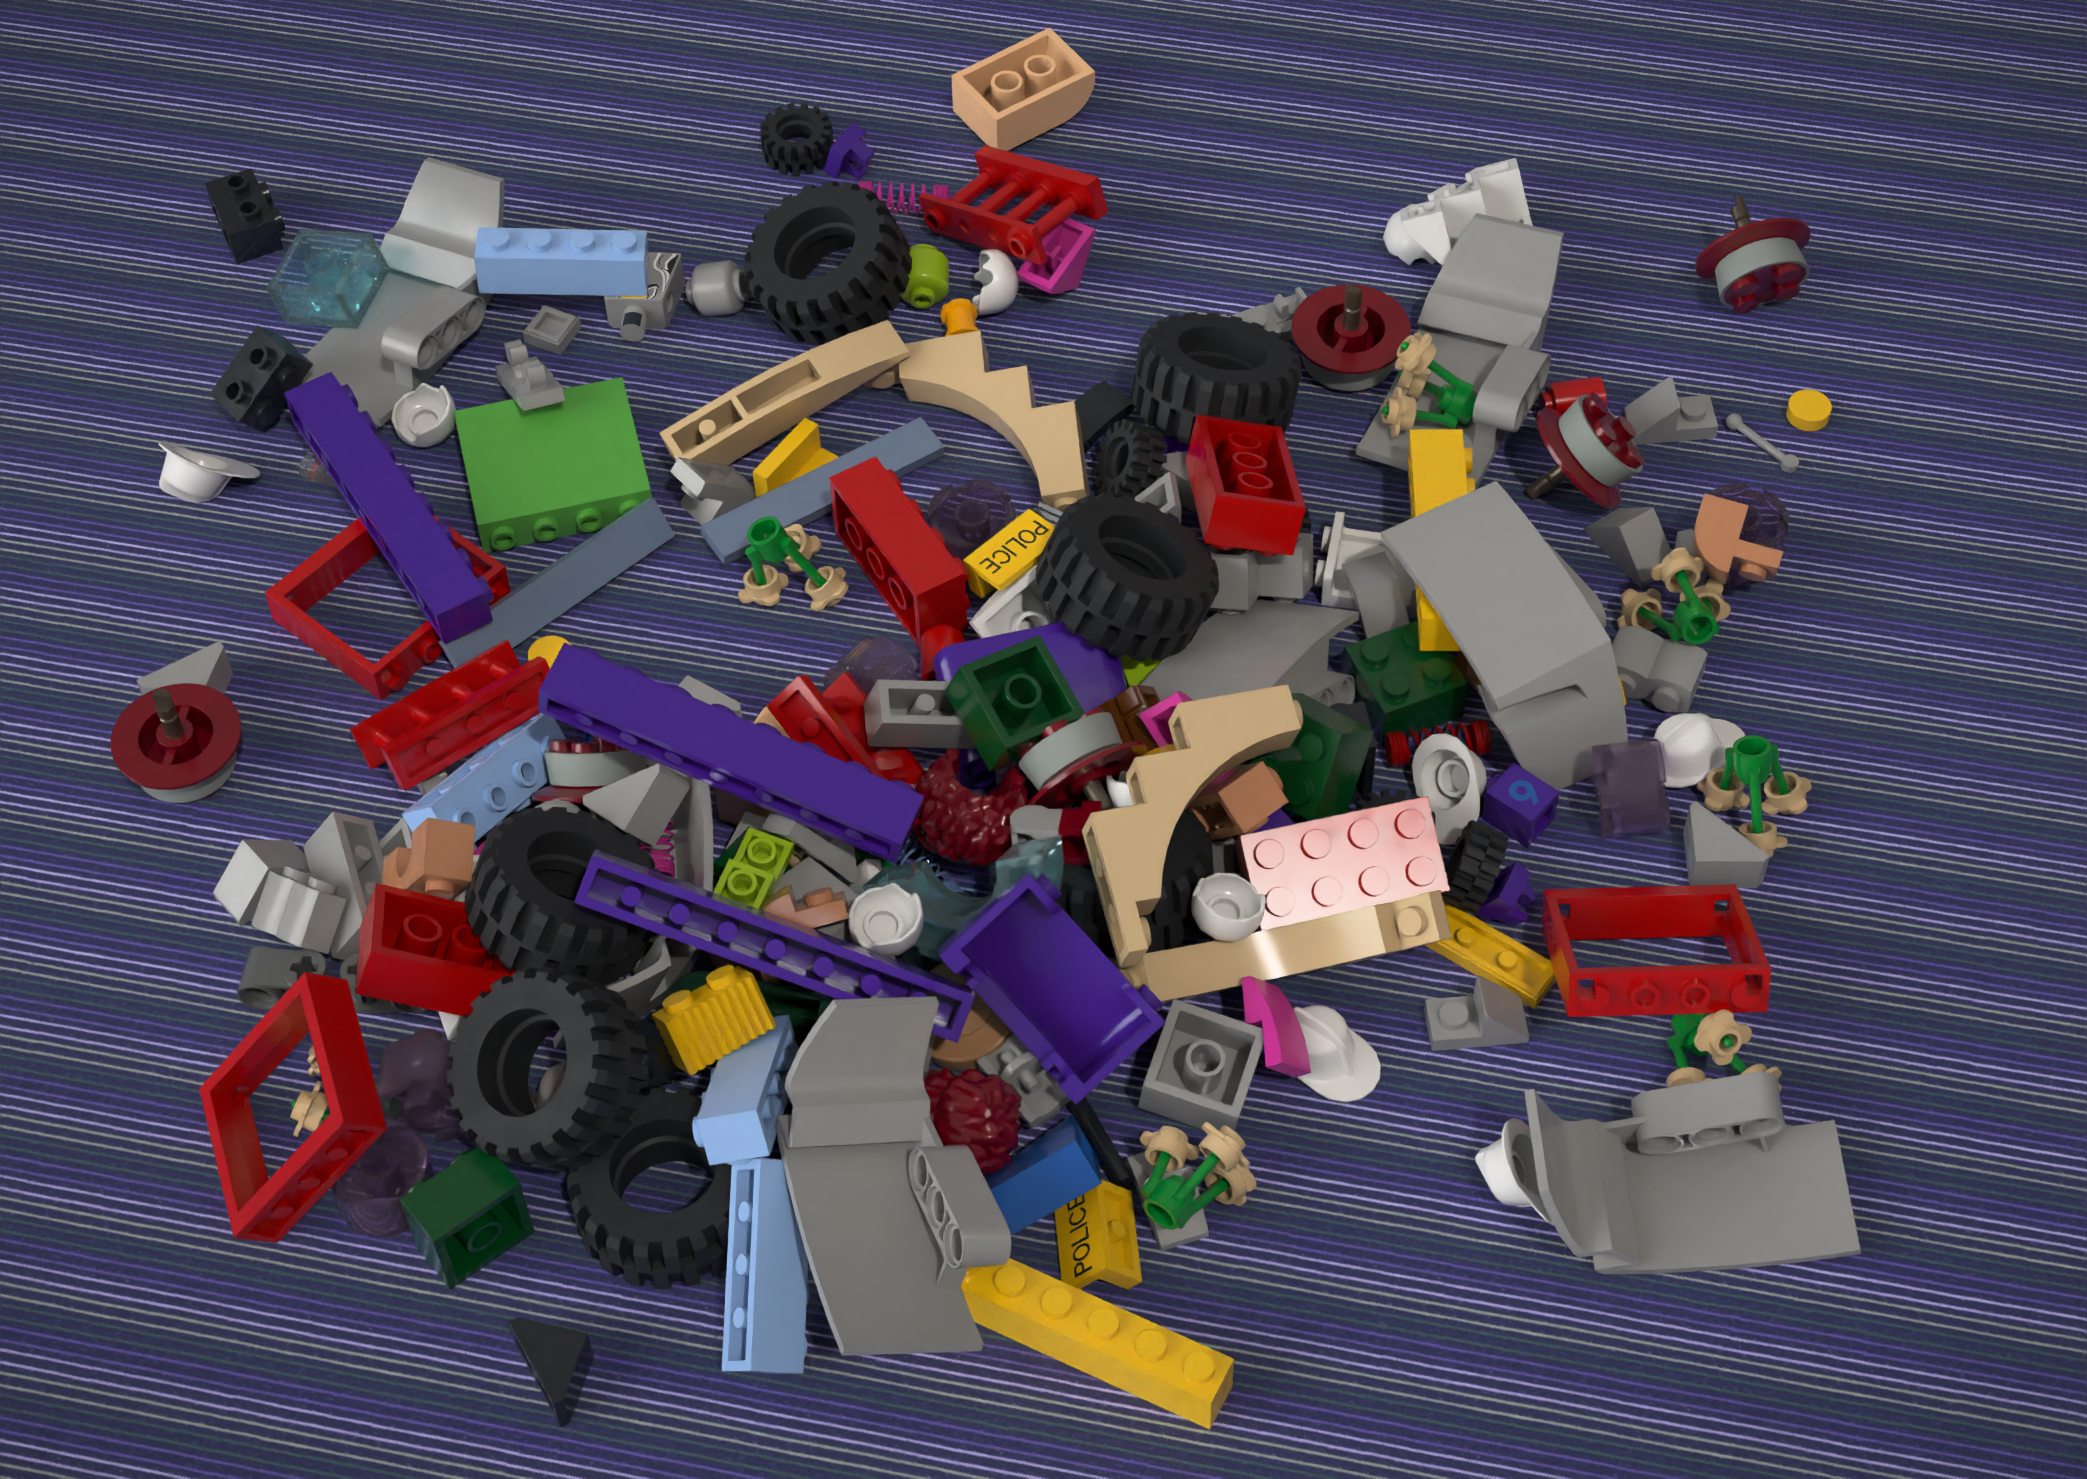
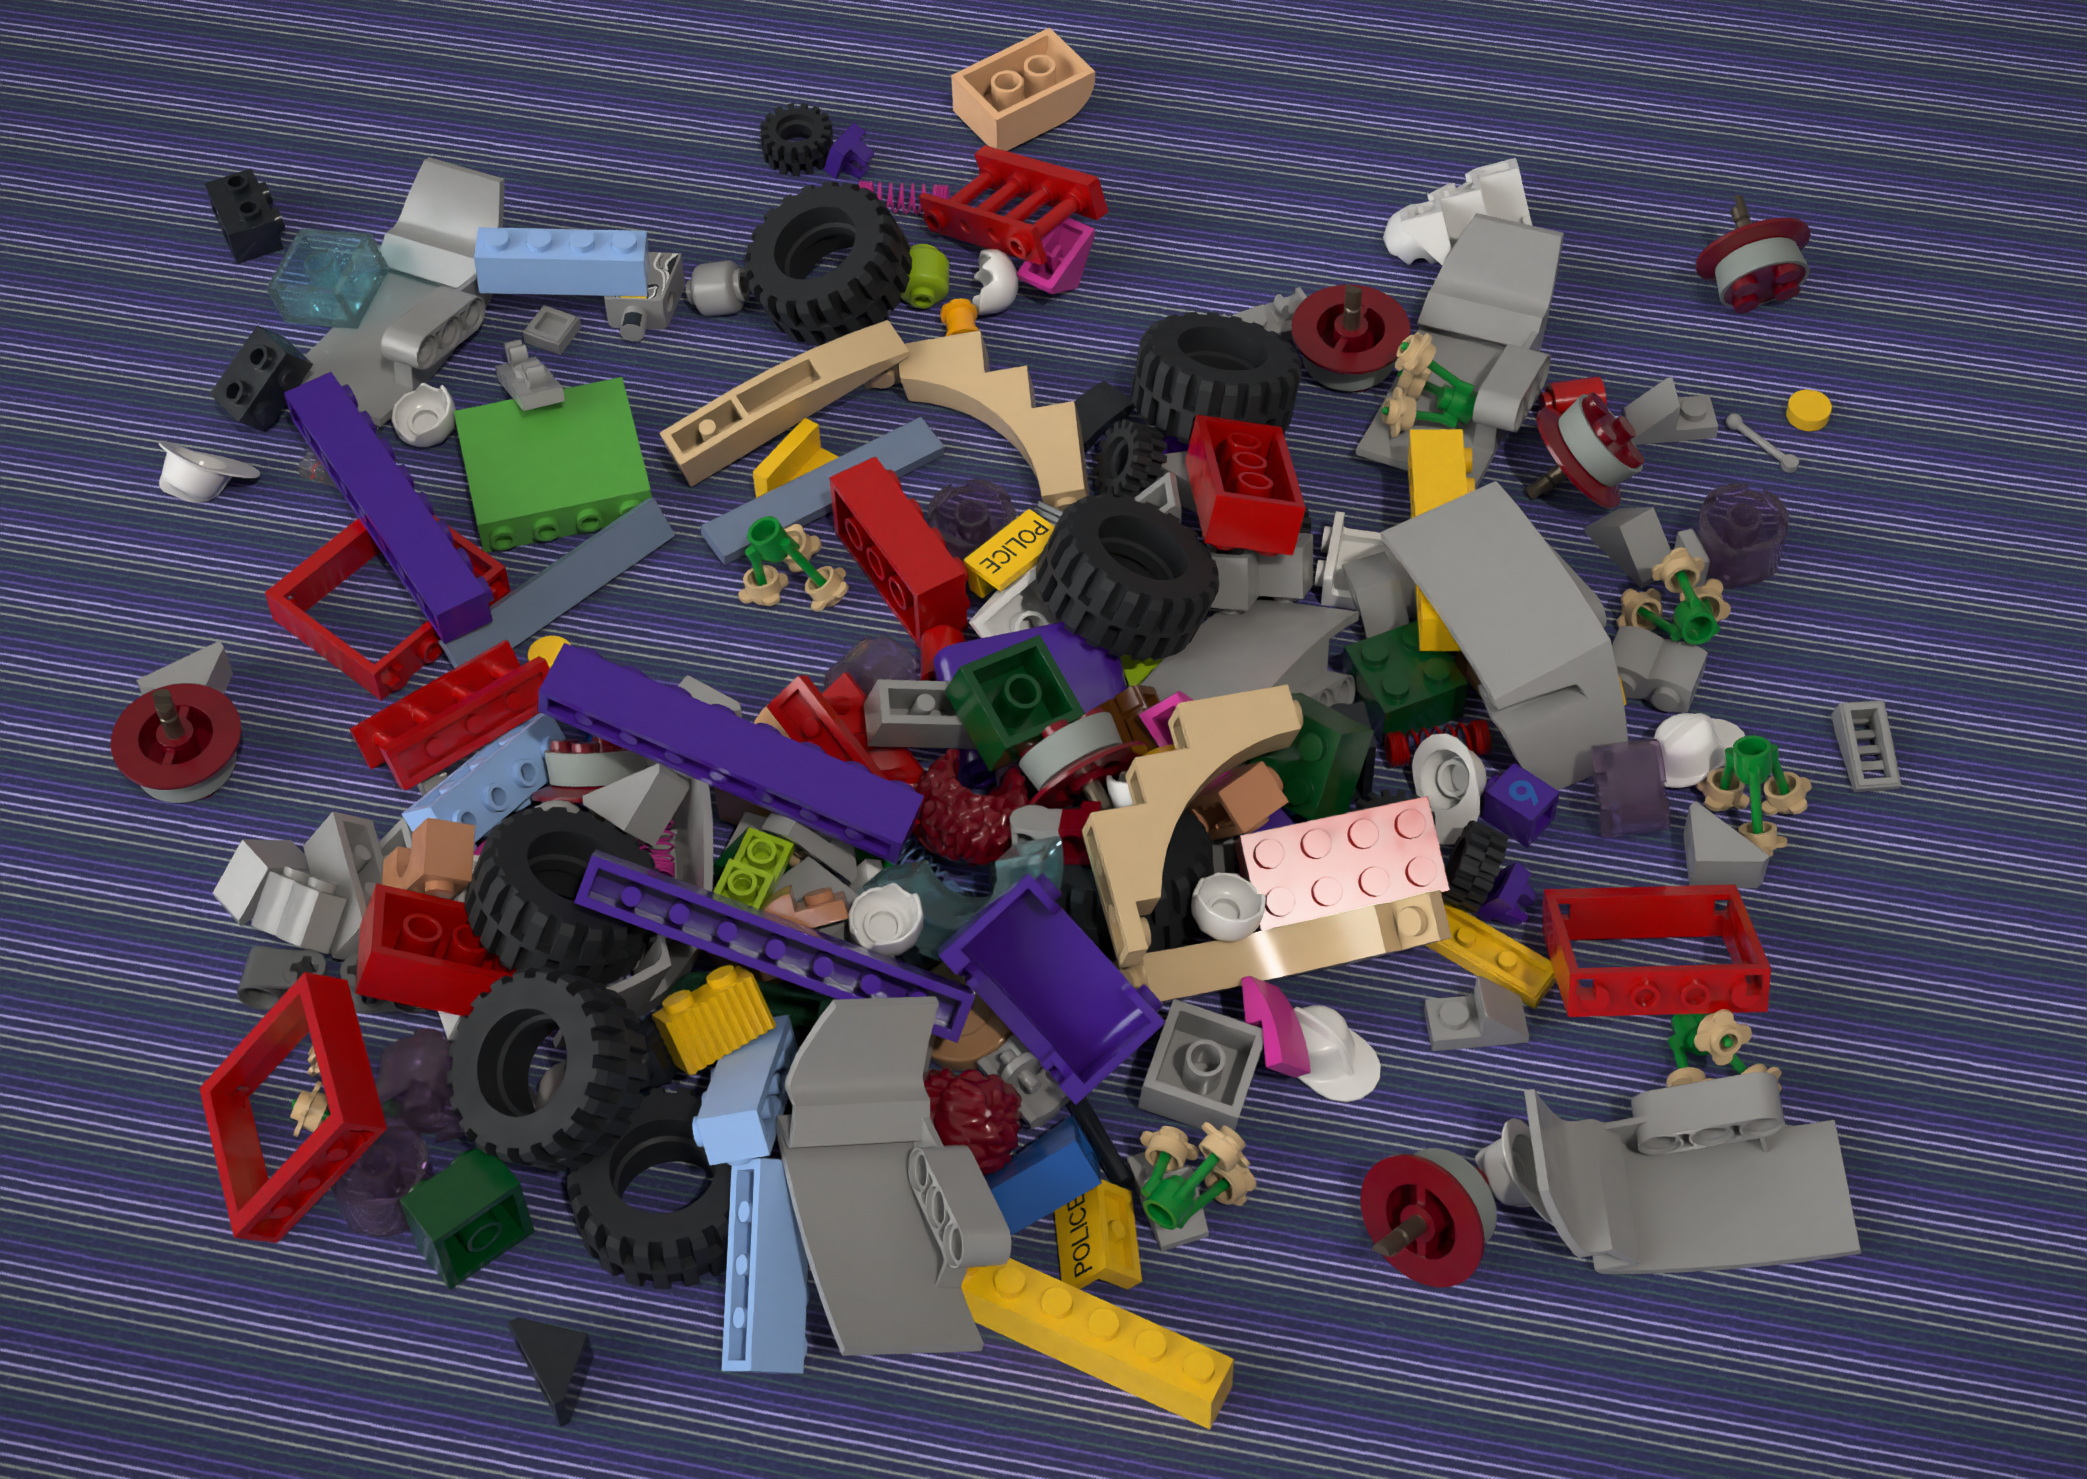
(710, 488): light grey slope -> none
(1429, 1215): none -> dark red piece
(1719, 545): nougat brick -> none
(1875, 715): none -> light grey slope

